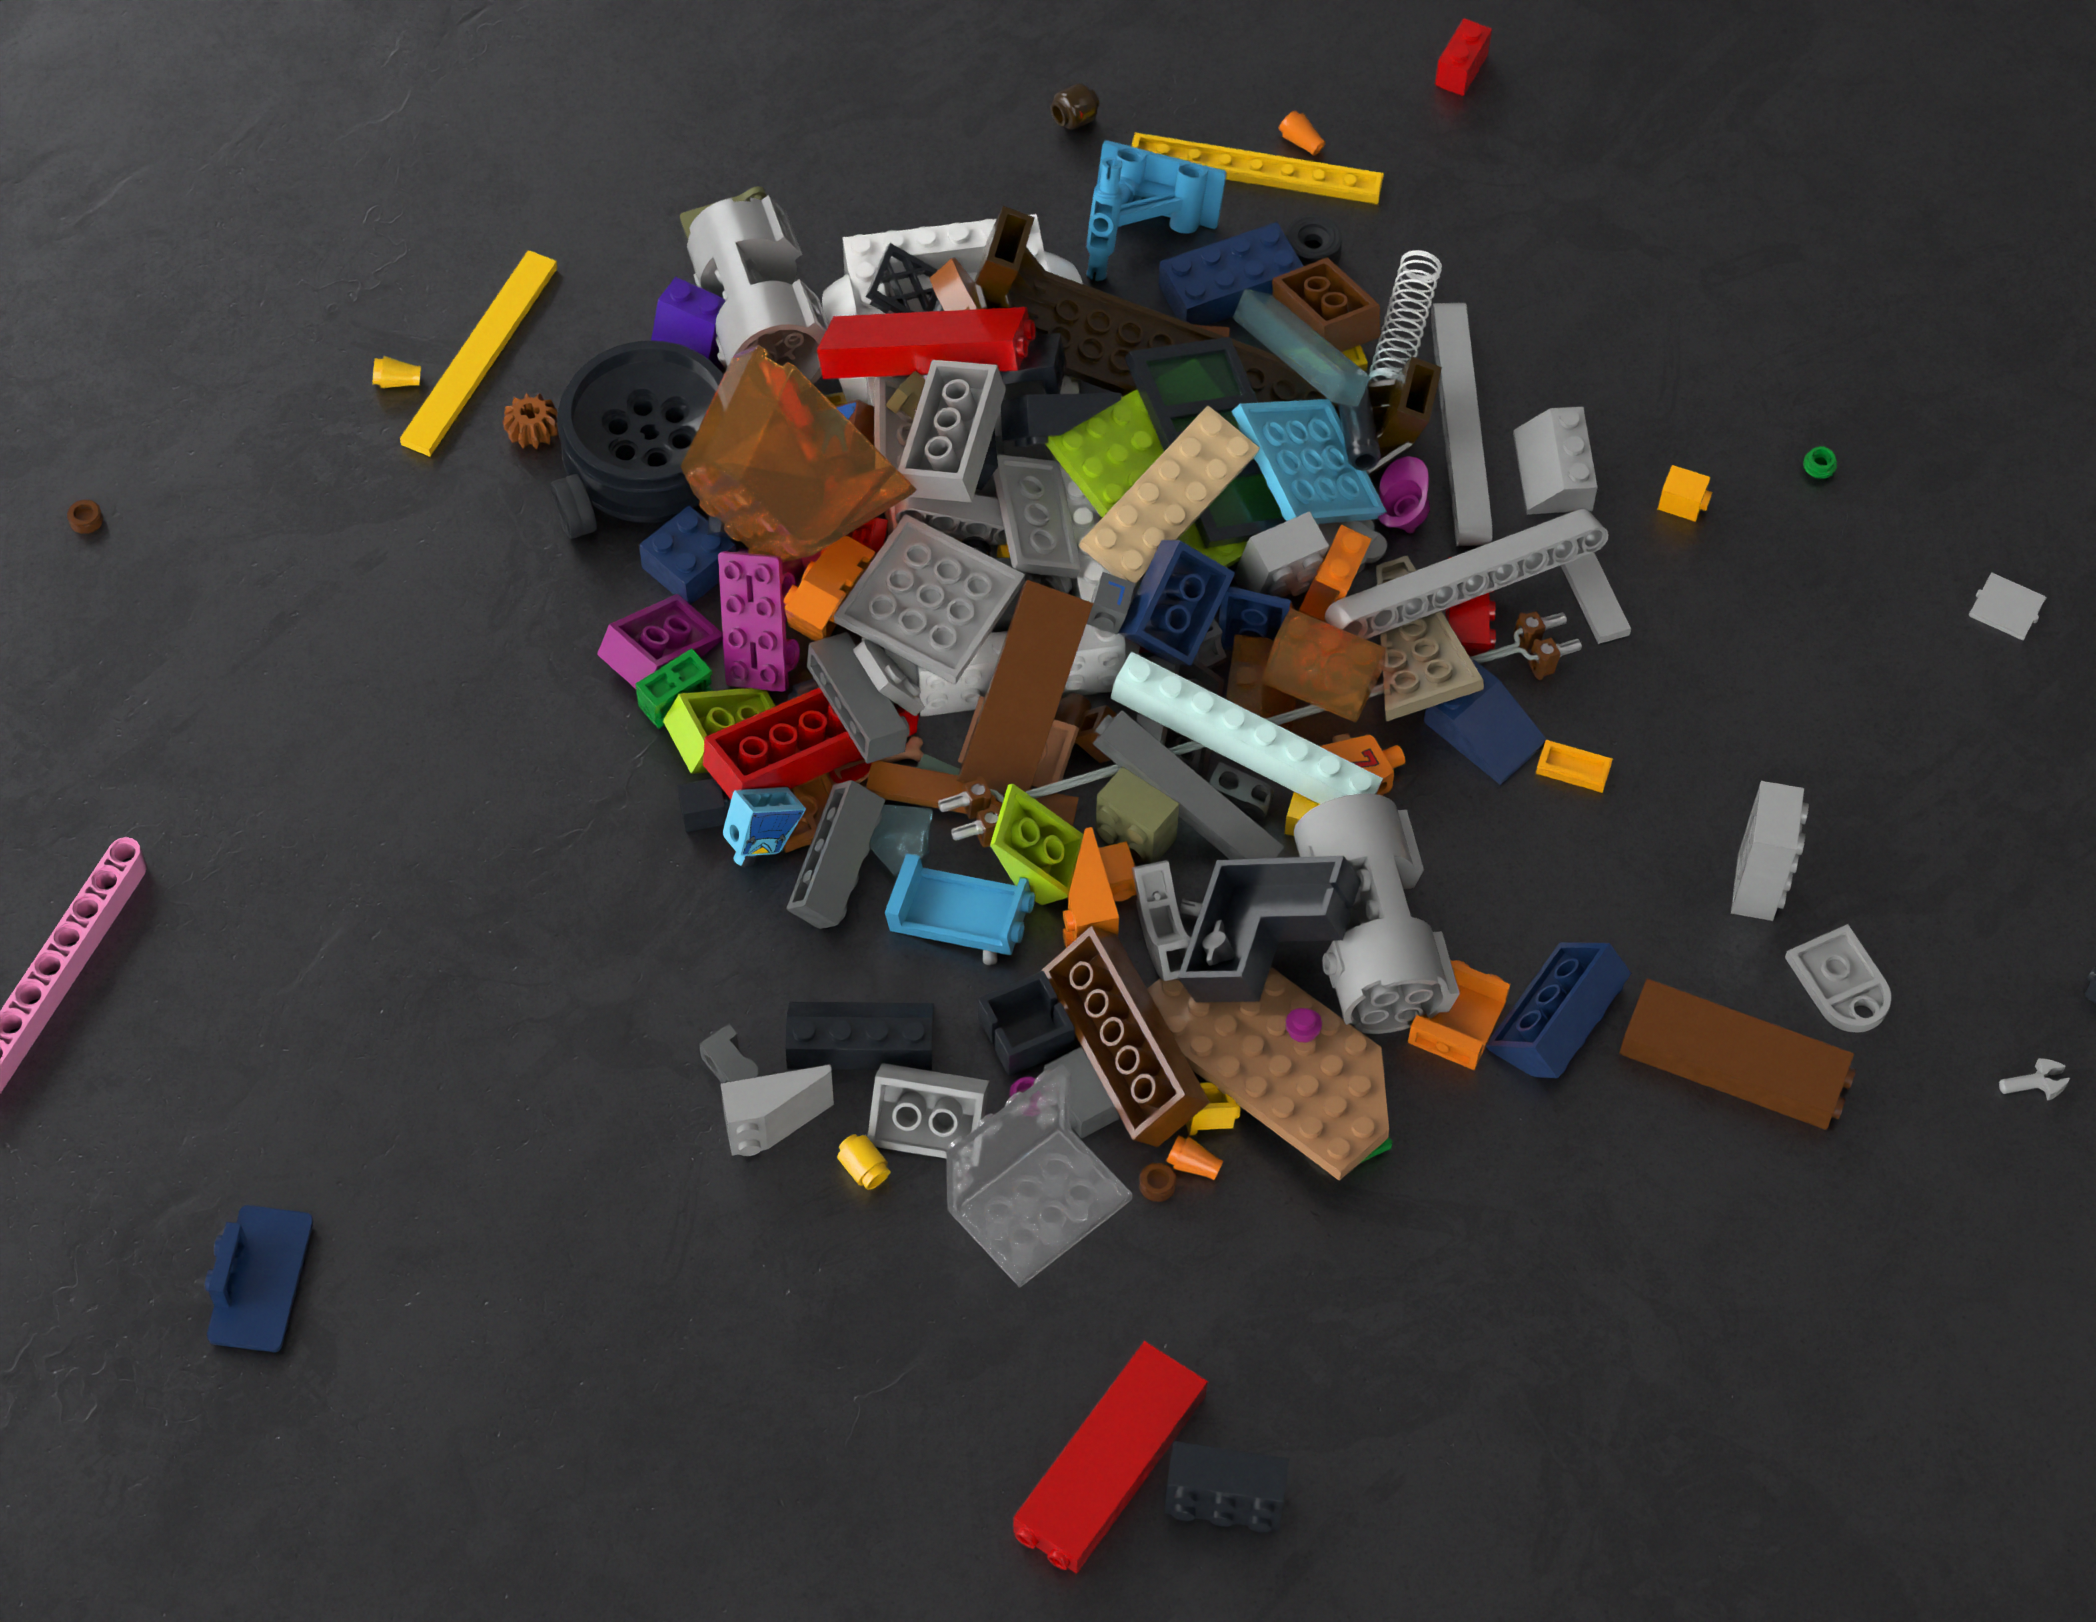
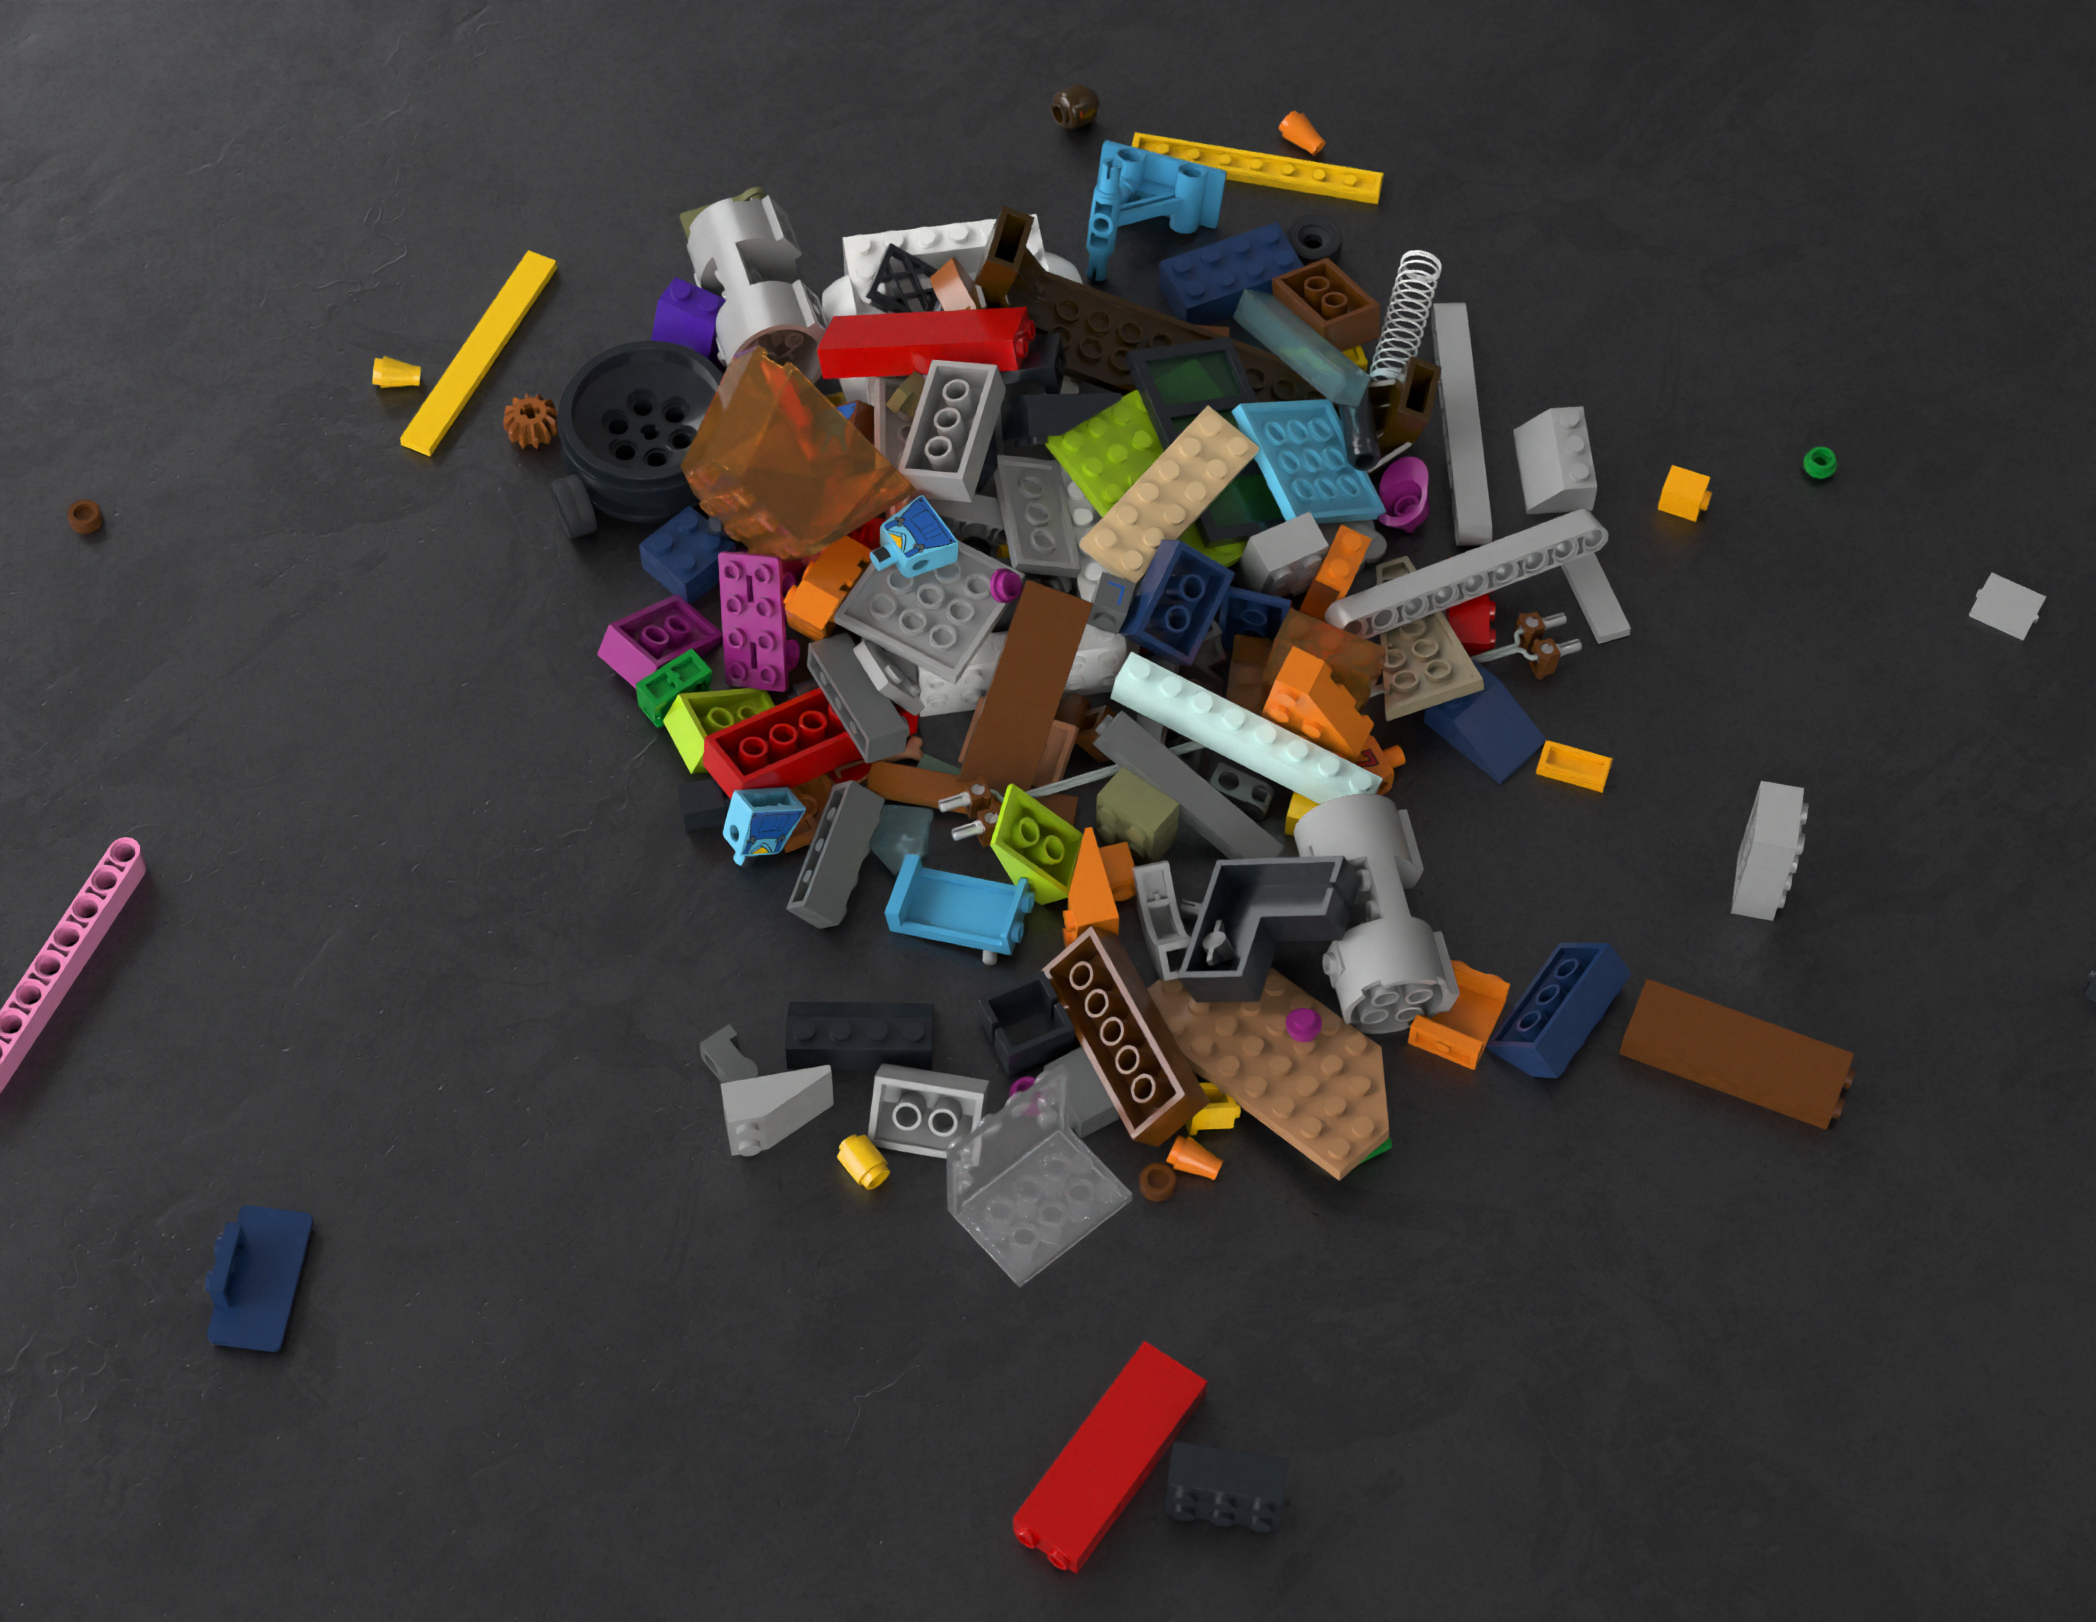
(915, 541): none -> torso
(1005, 585): none -> magenta plate
(1315, 707): none -> orange brick
(1463, 57): red brick -> none
(1841, 977): light grey tile -> none
(2038, 1080): light grey bar -> none

